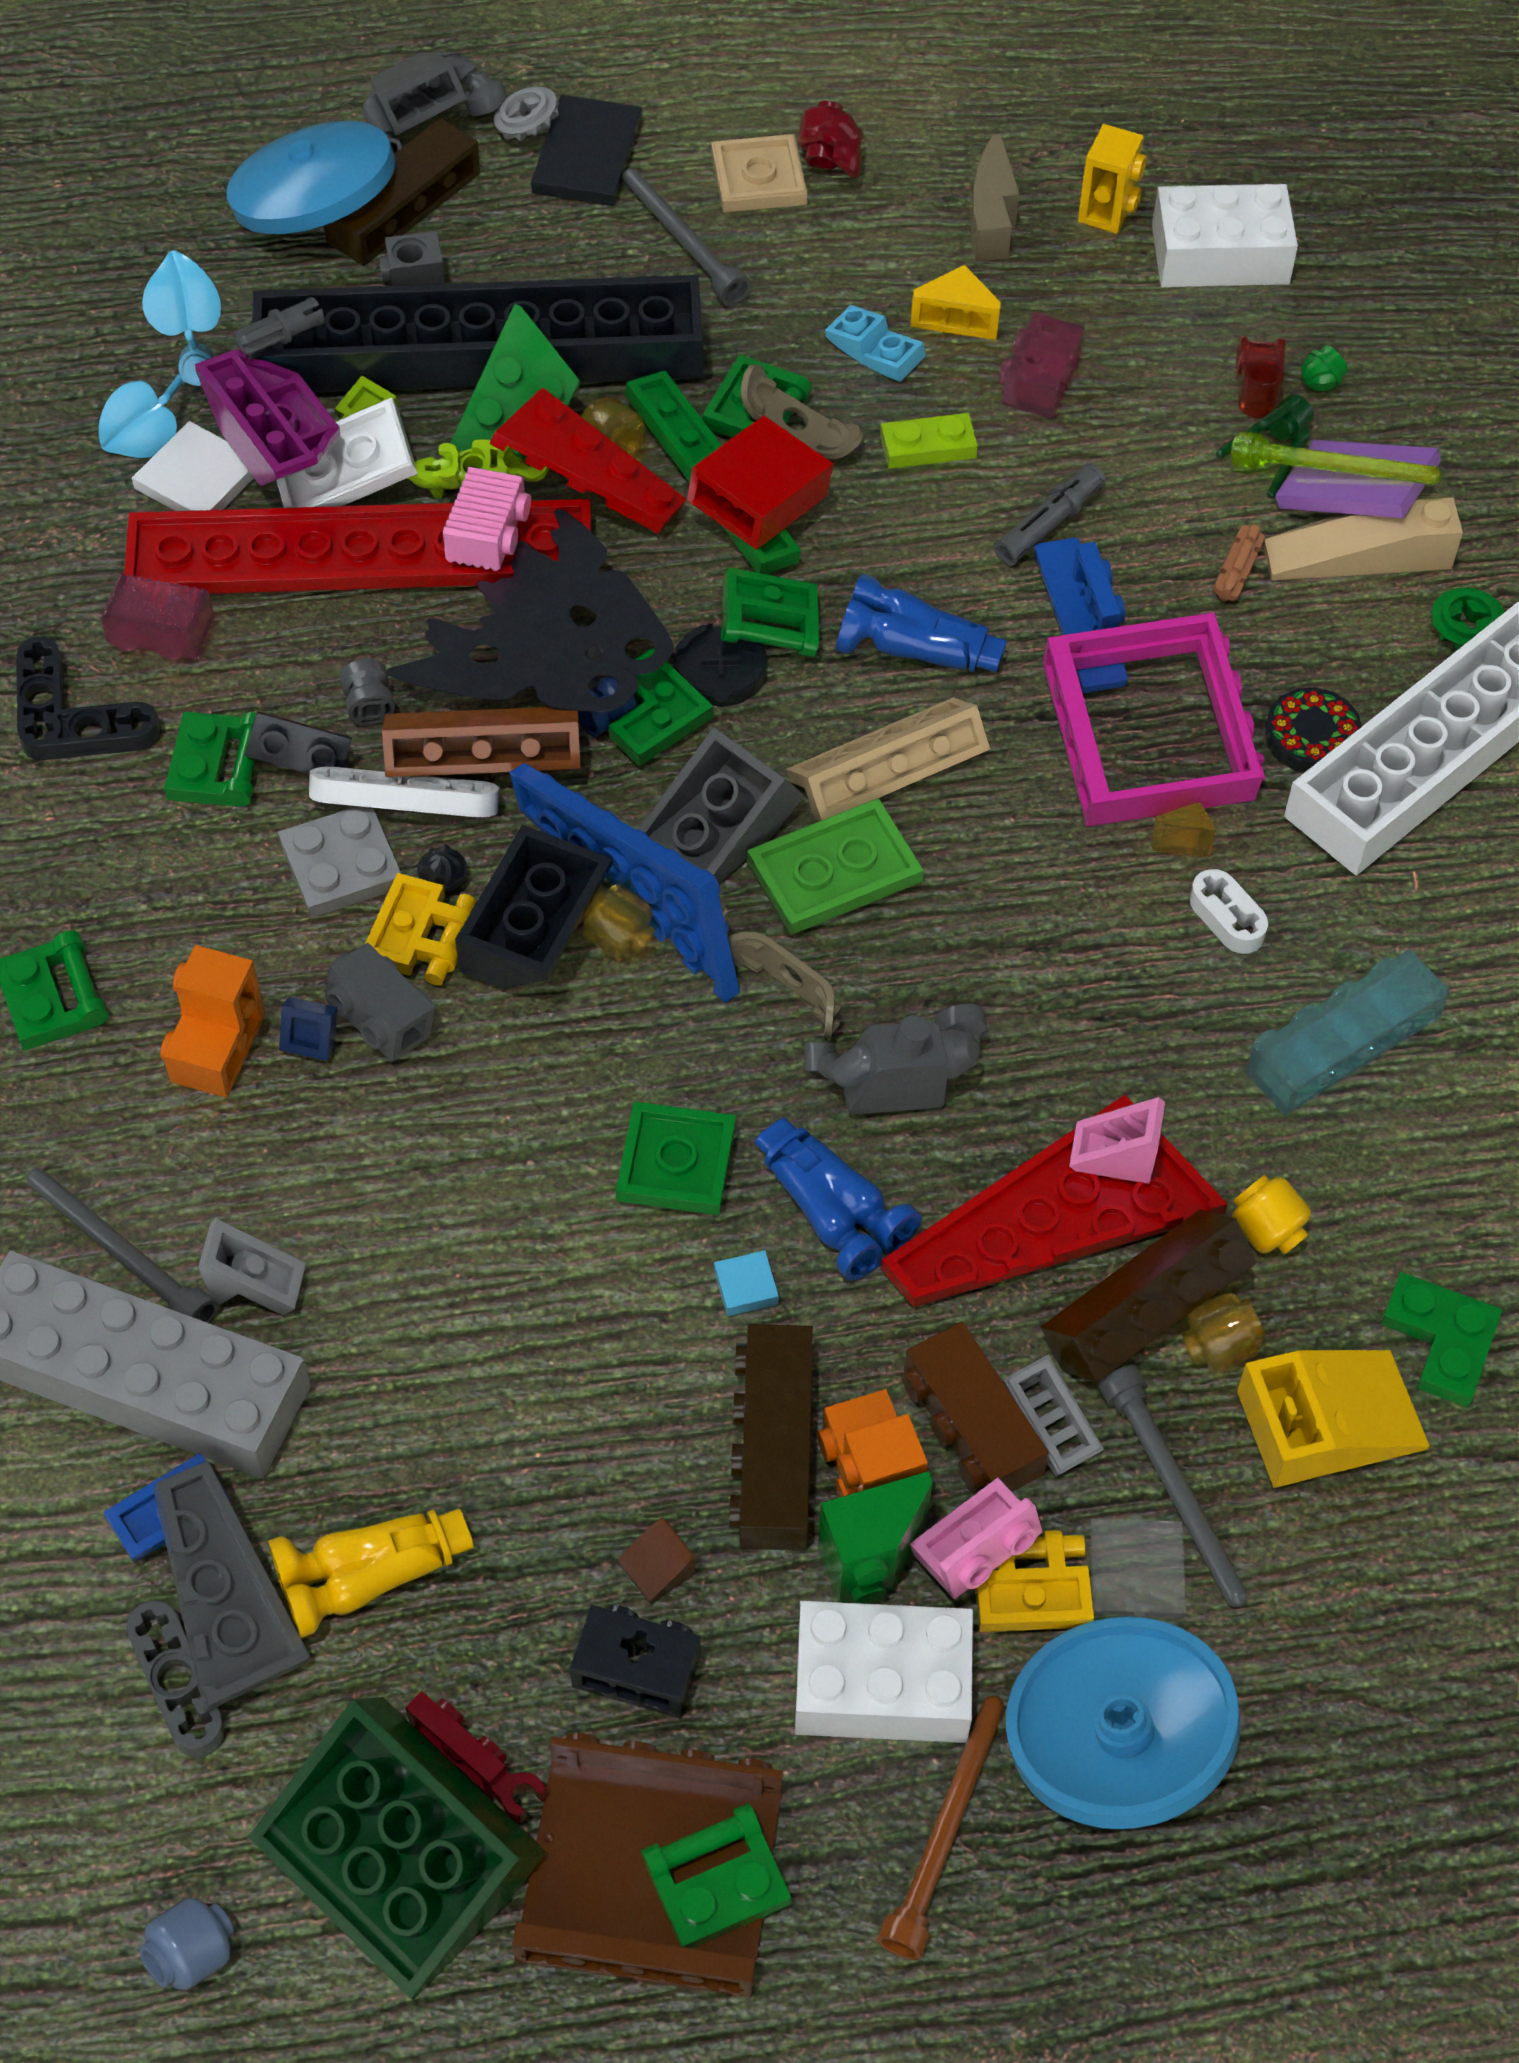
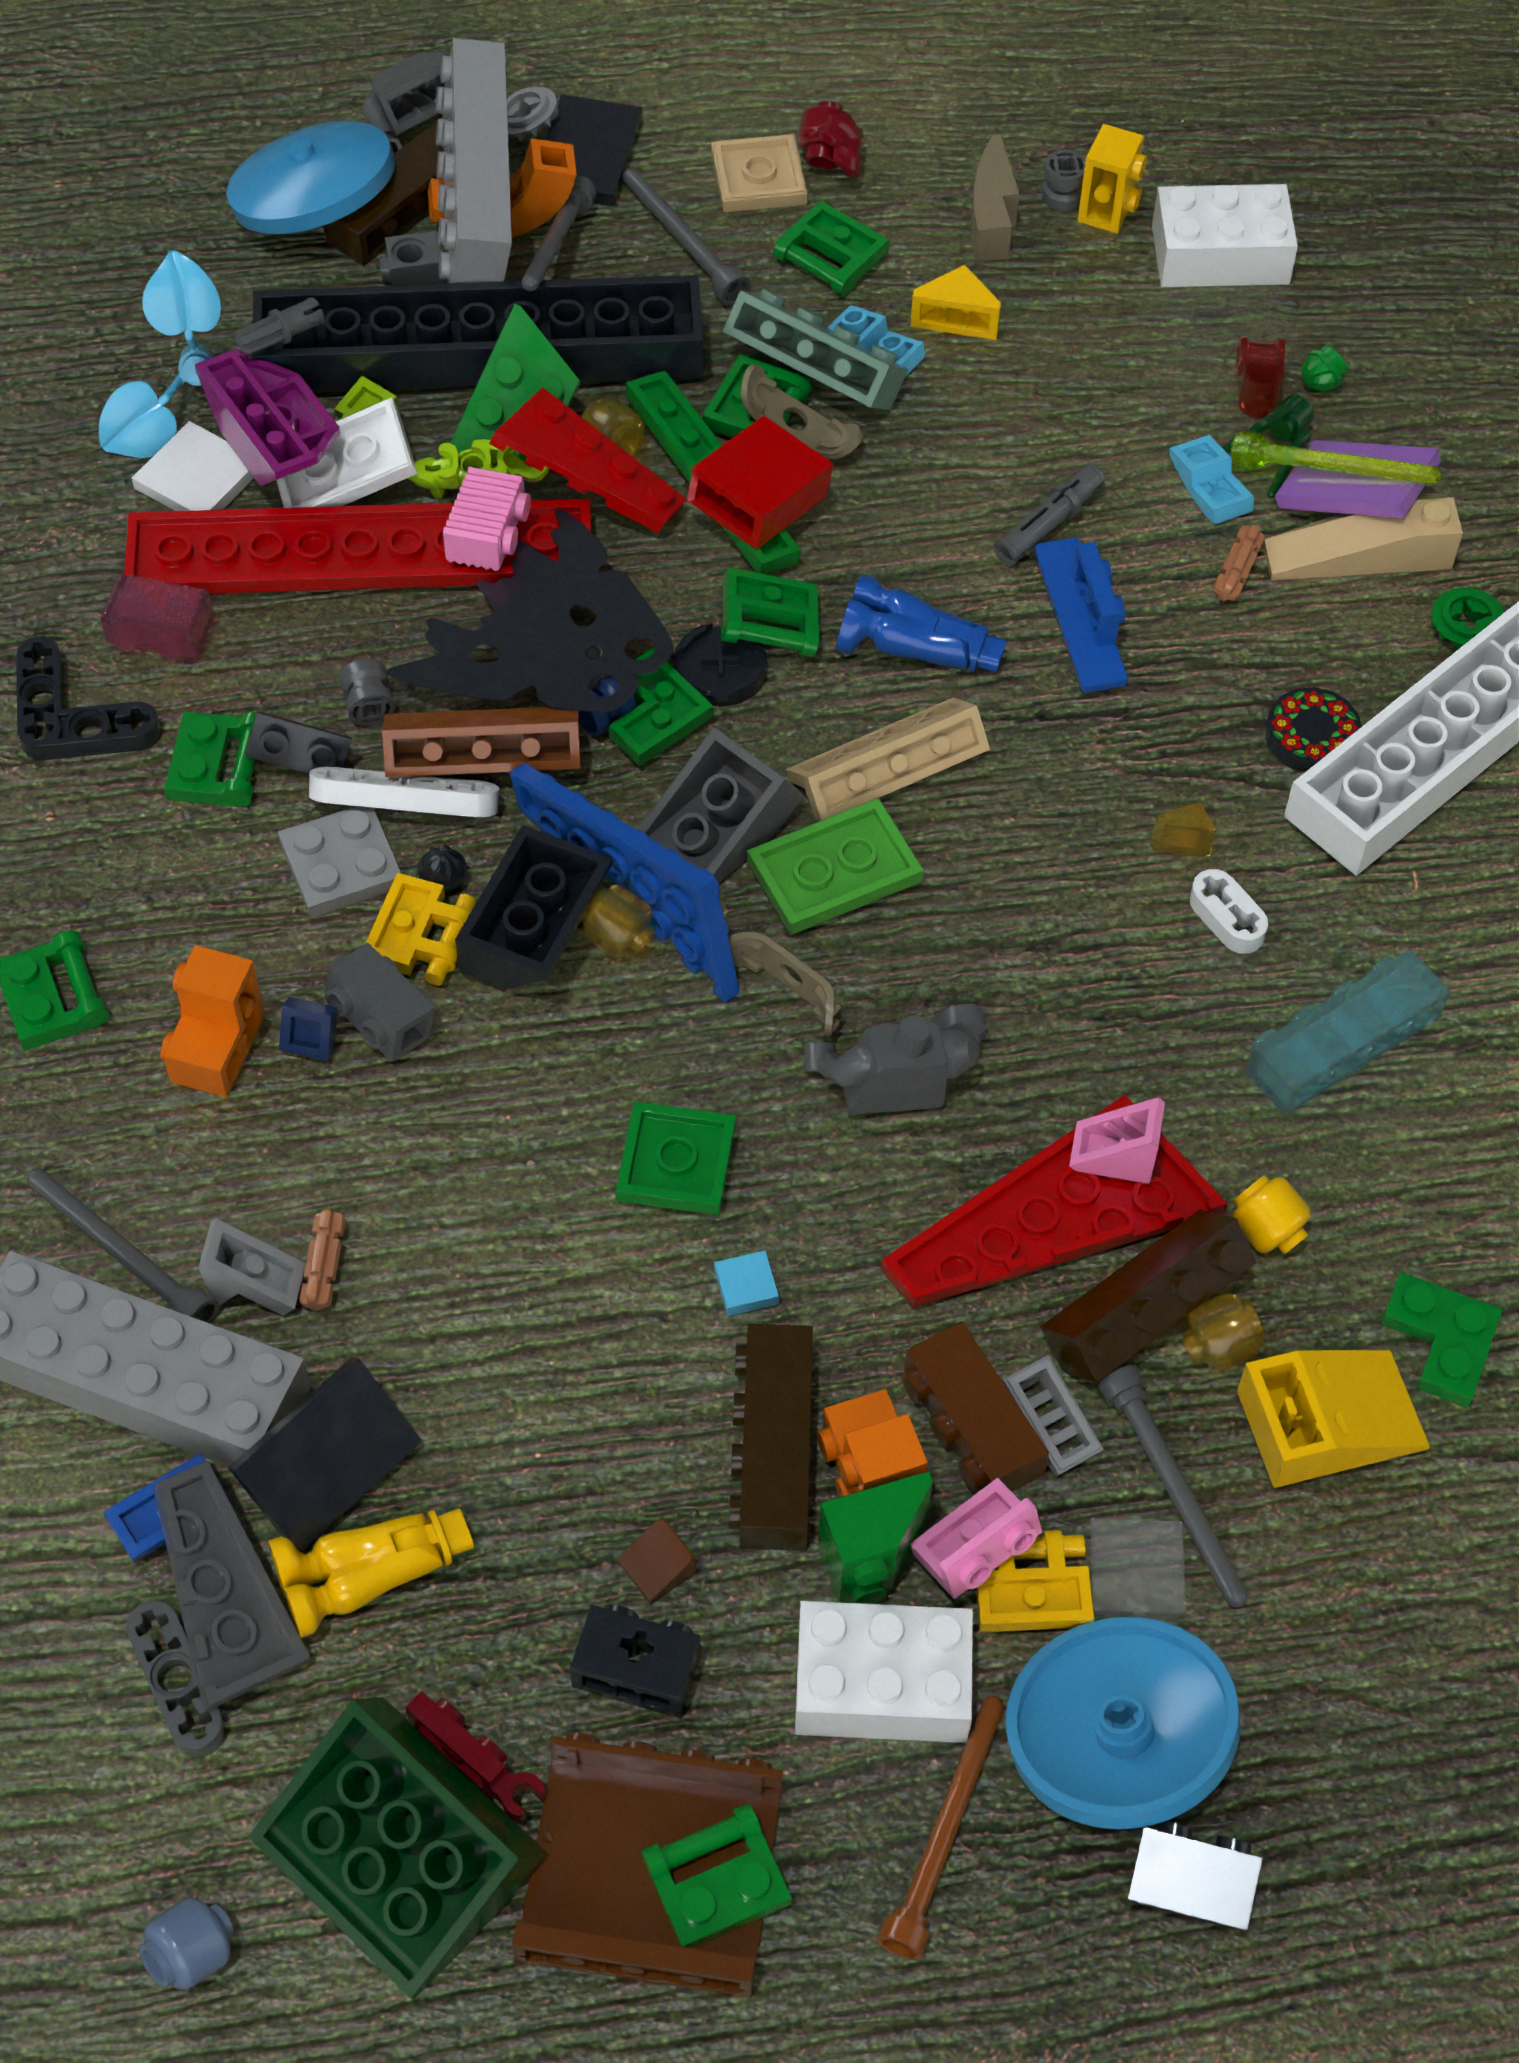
(322, 1260): none -> nougat axle
(325, 1454): none -> black tile
(473, 163): none -> light grey brick
(535, 188): none -> orange arch
(578, 203): none -> dark grey piece
(815, 349): none -> sand green brick
(836, 1199): blue piece -> none
(839, 239): none -> green plate
(928, 440): lime plate -> none
(1041, 365): clear pink brick -> none
(1063, 174): none -> dark grey wheel
(1139, 642): dark pink window -> none
(1196, 1877): none -> brick
(1209, 480): none -> medium azure slope

